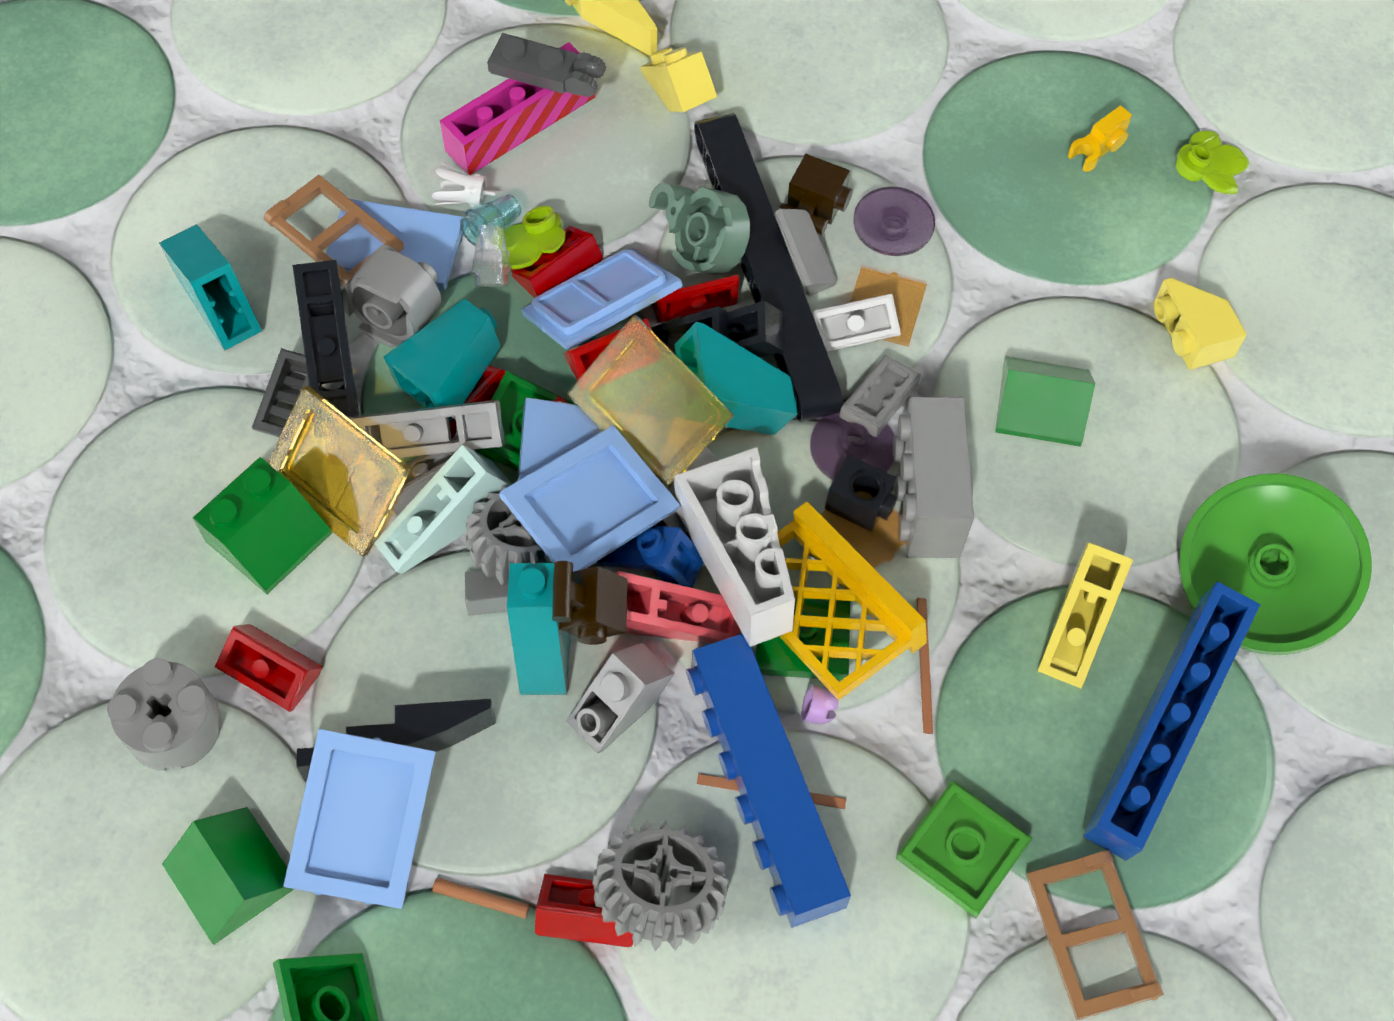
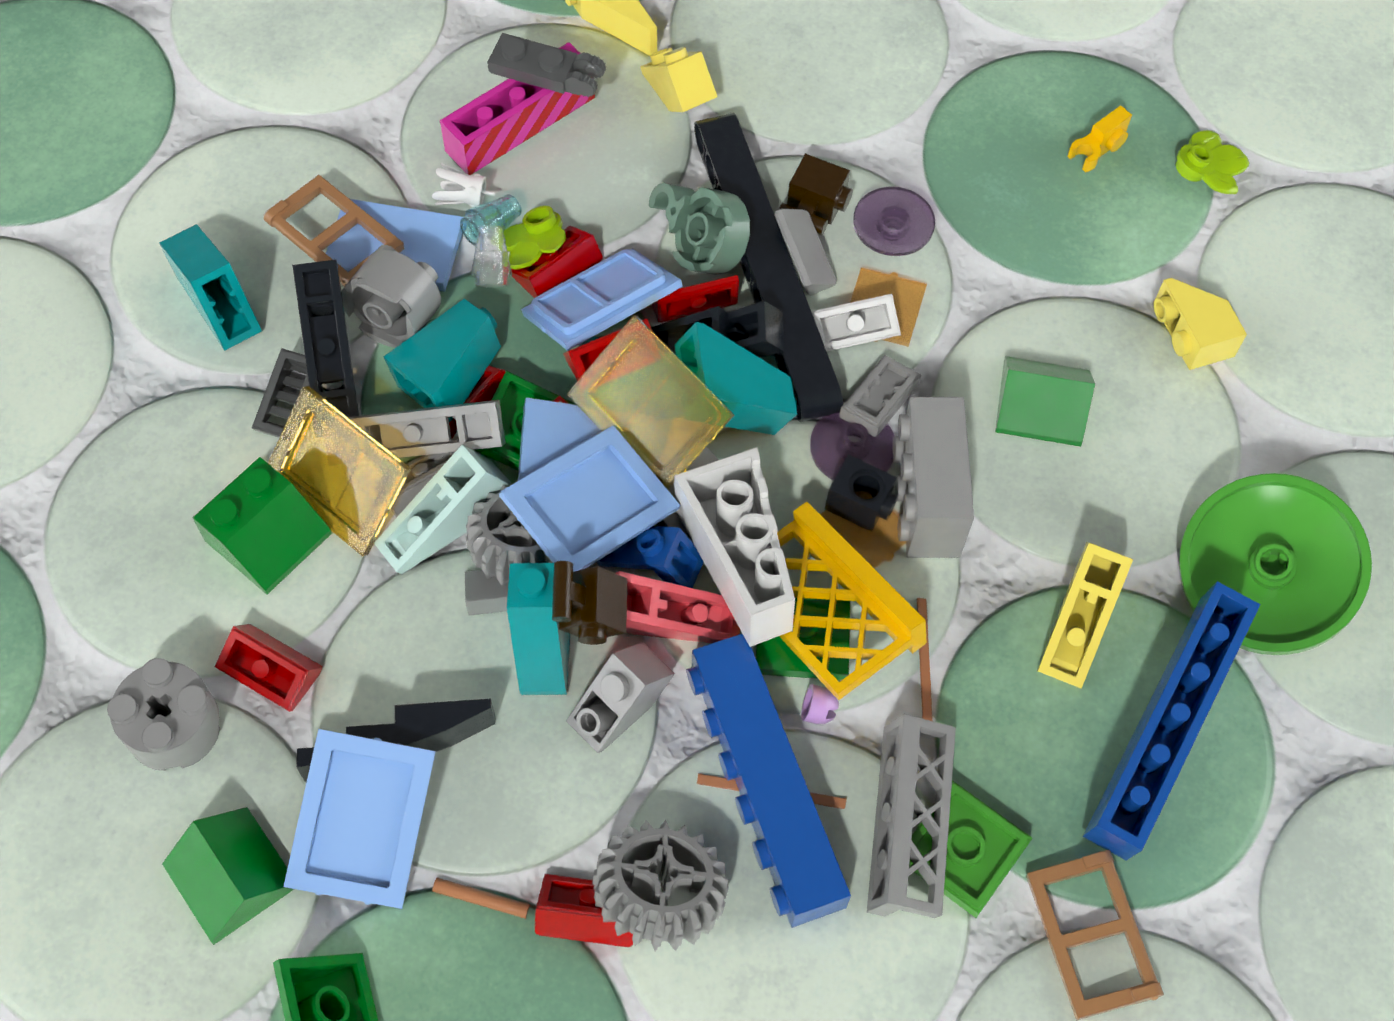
(895, 819): none -> light grey fence

